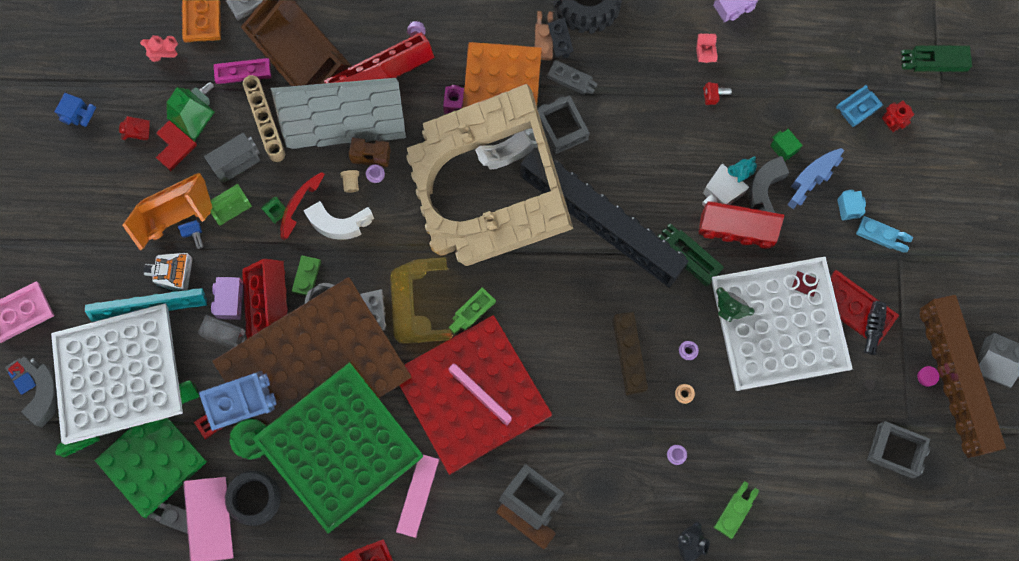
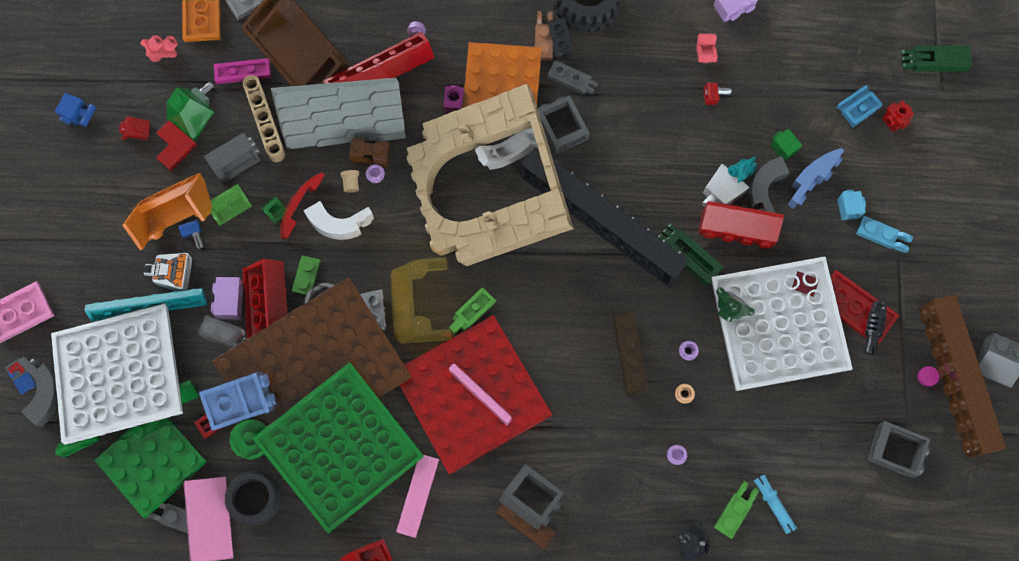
(775, 504): none -> medium azure pin

